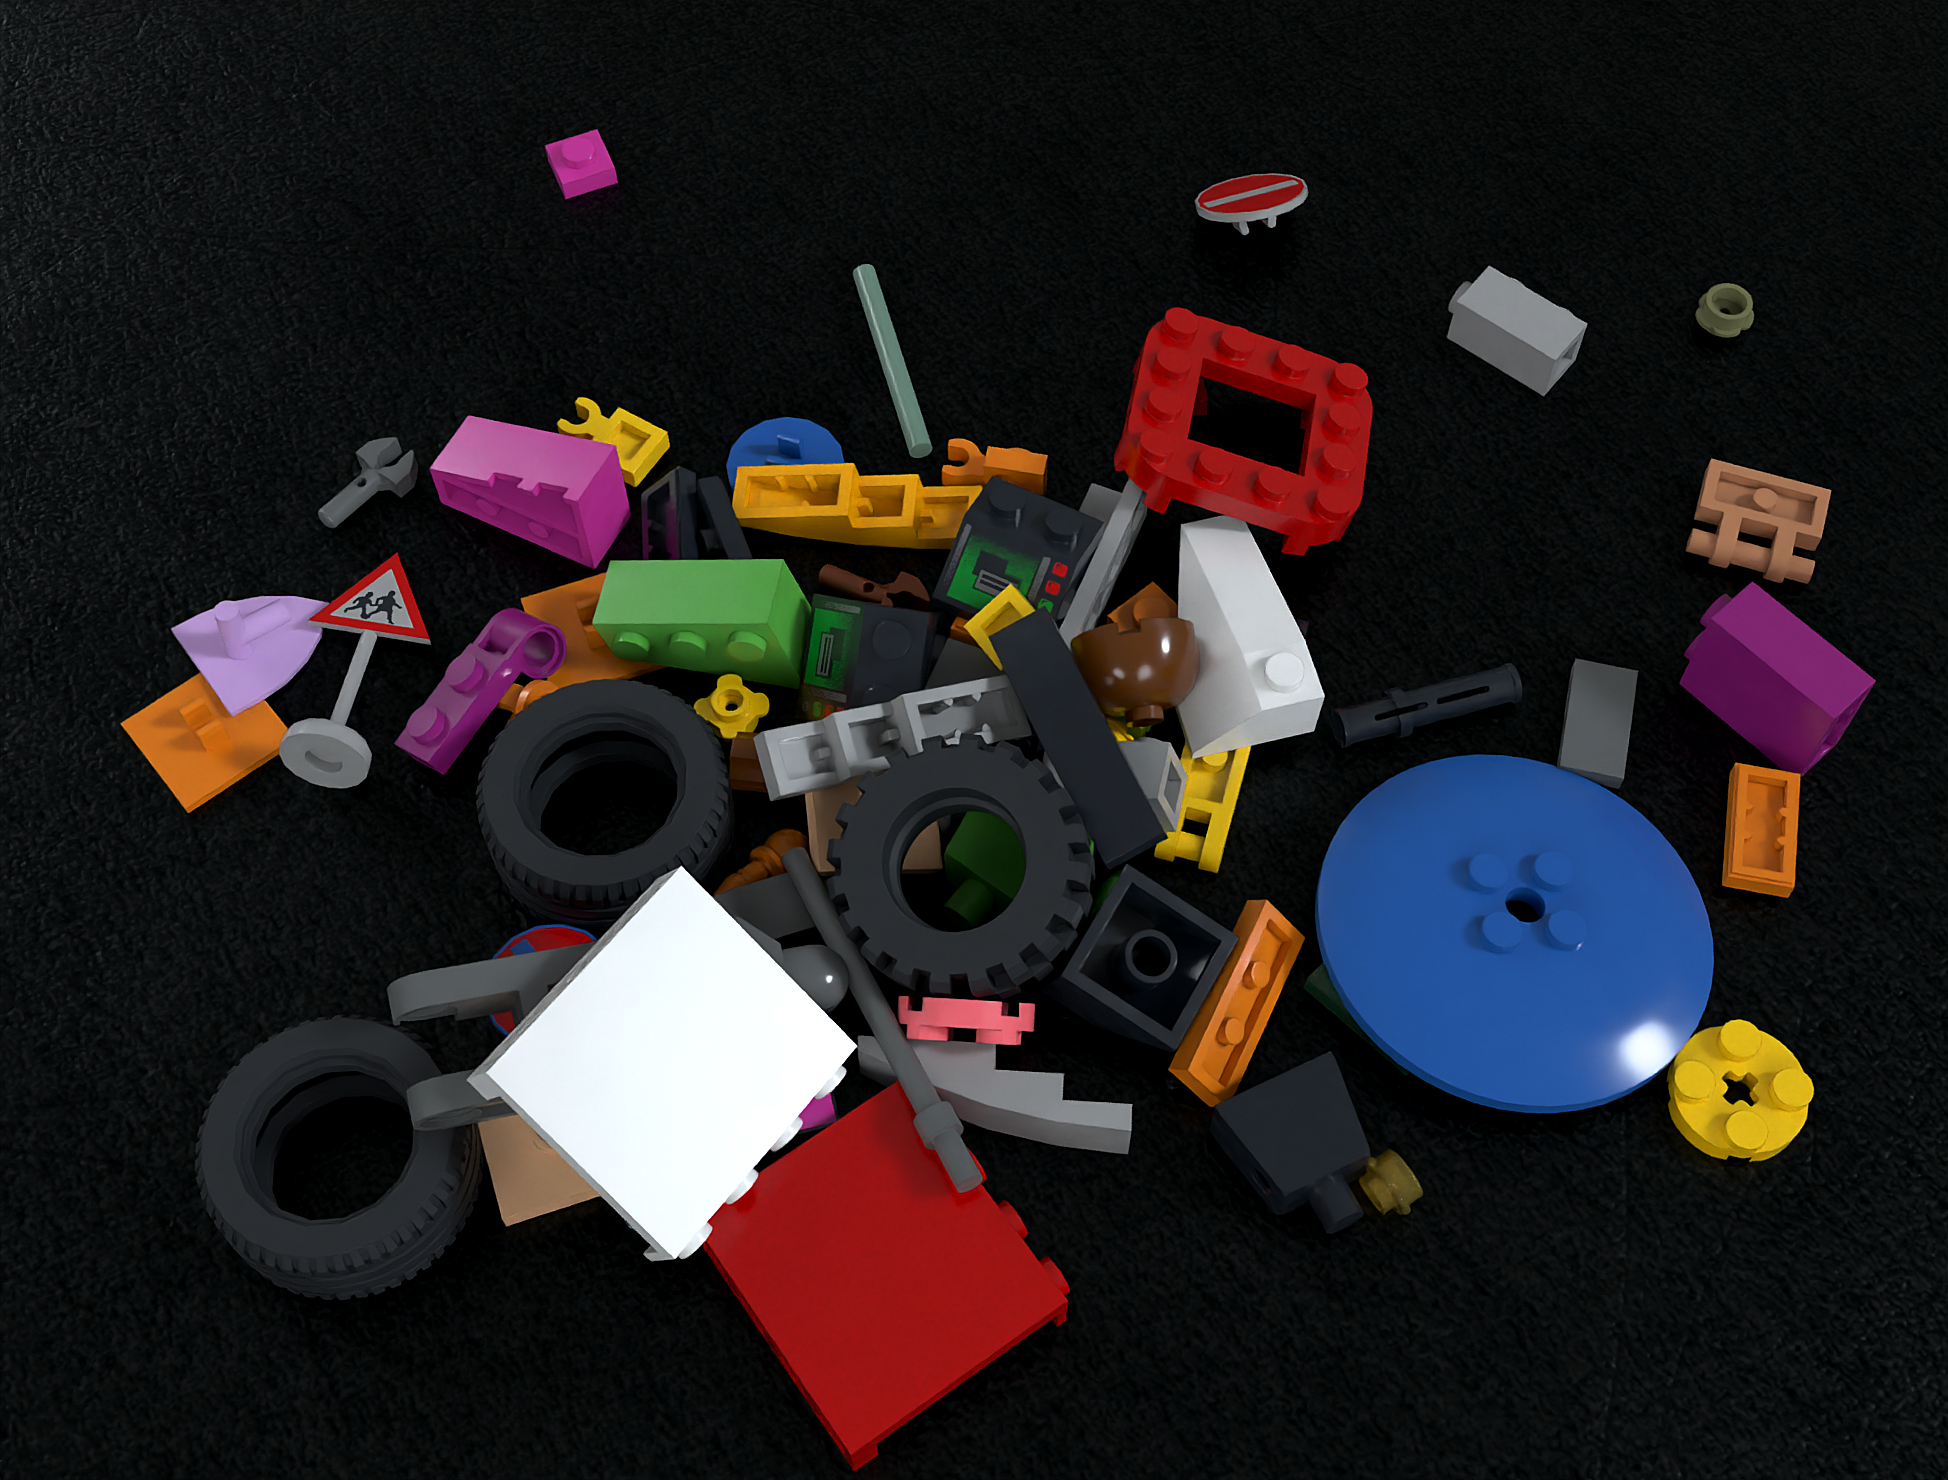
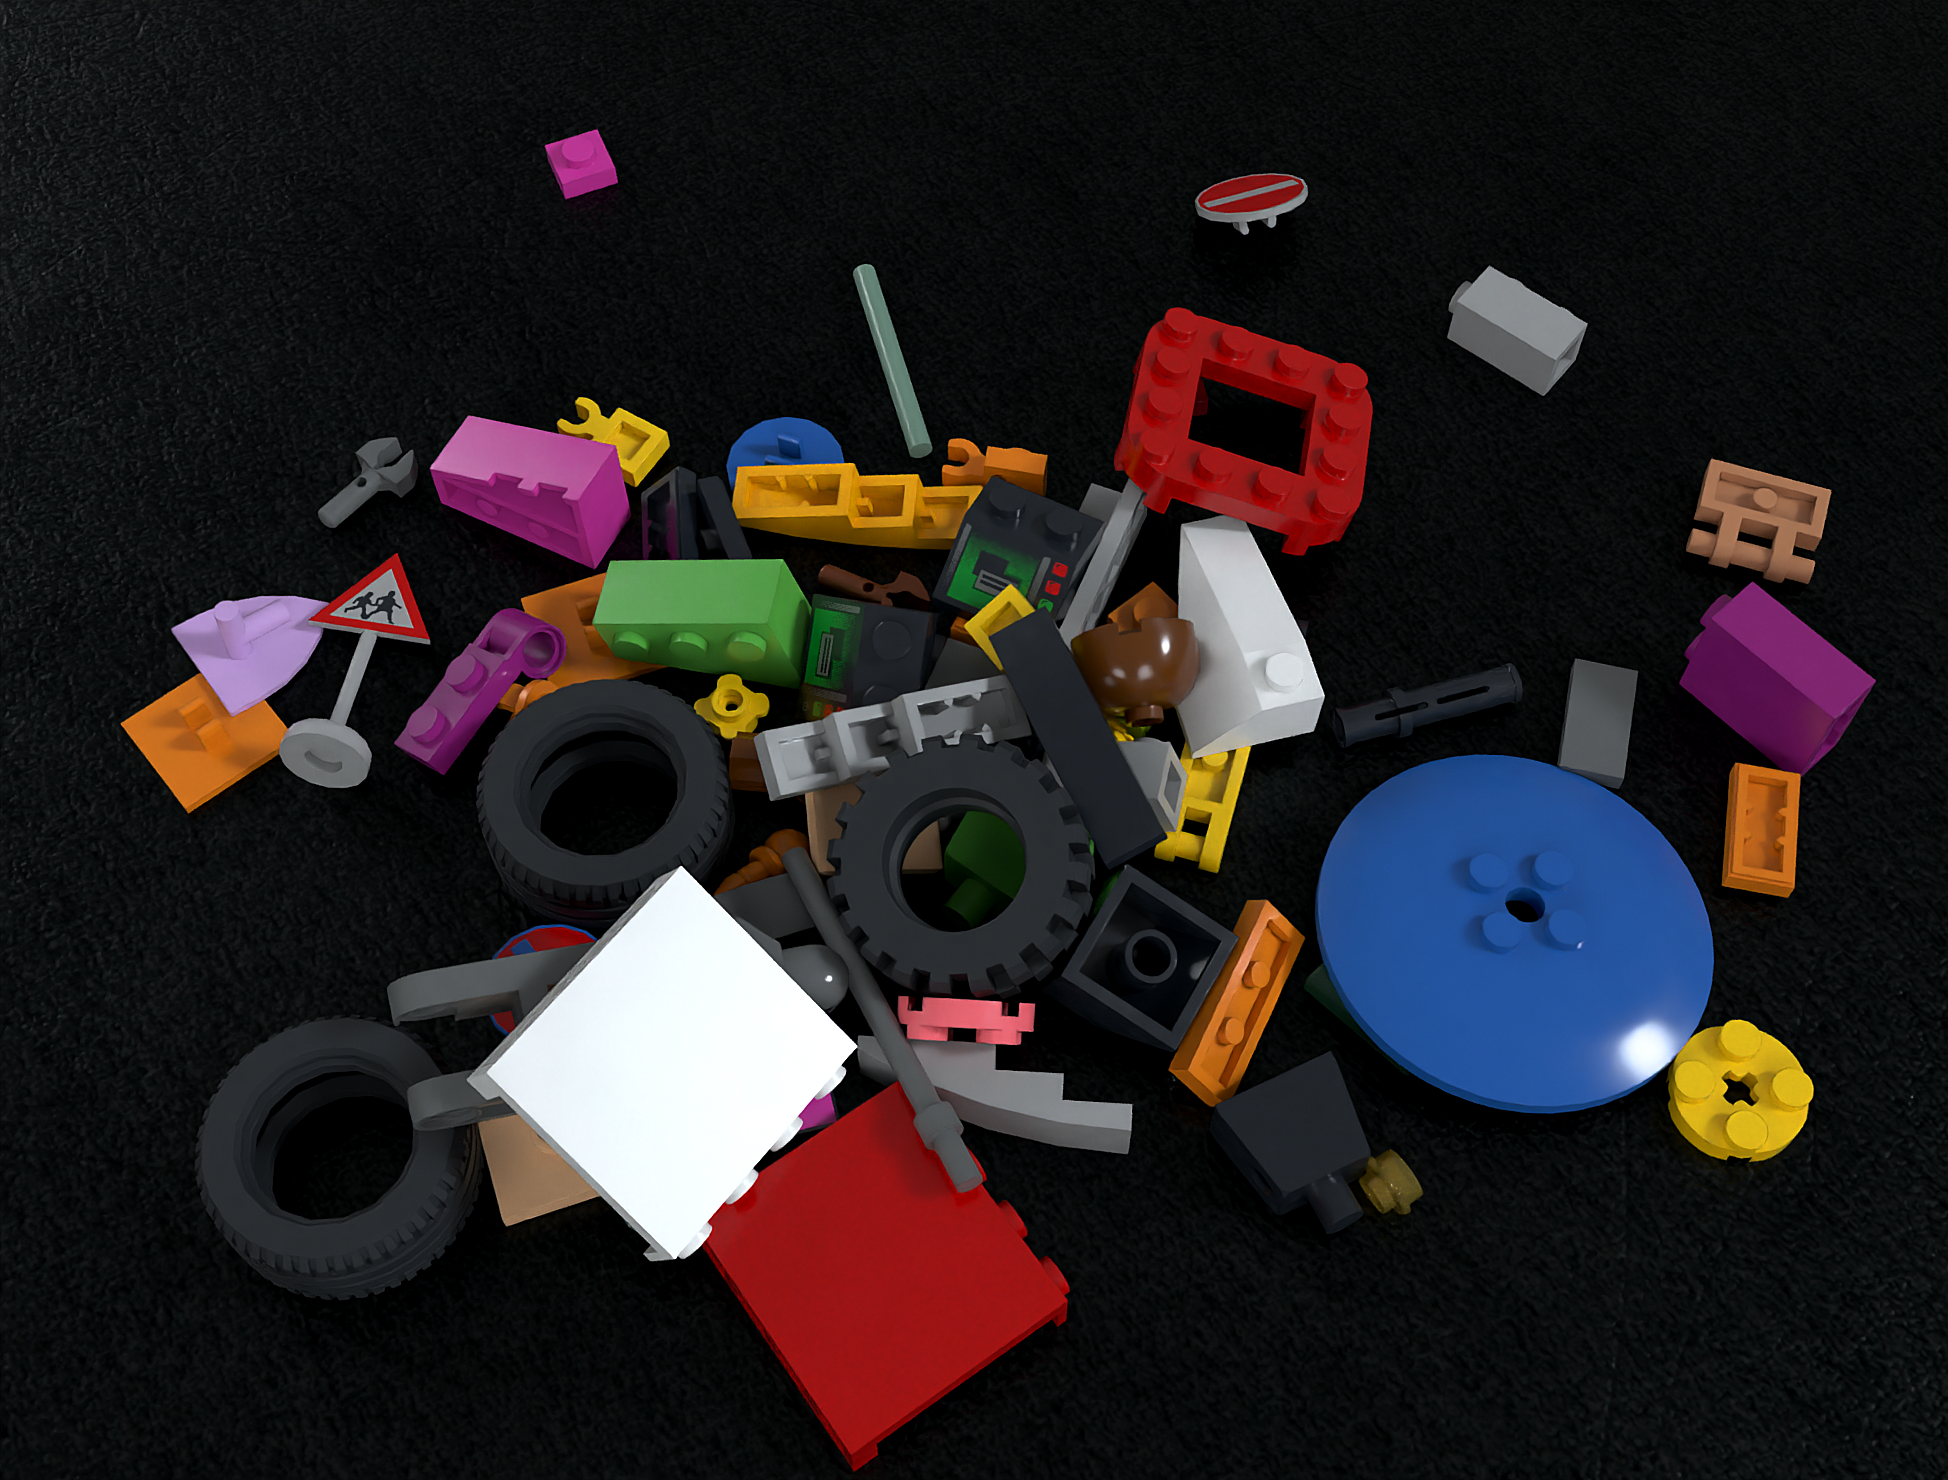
(1725, 310): olive plate -> none

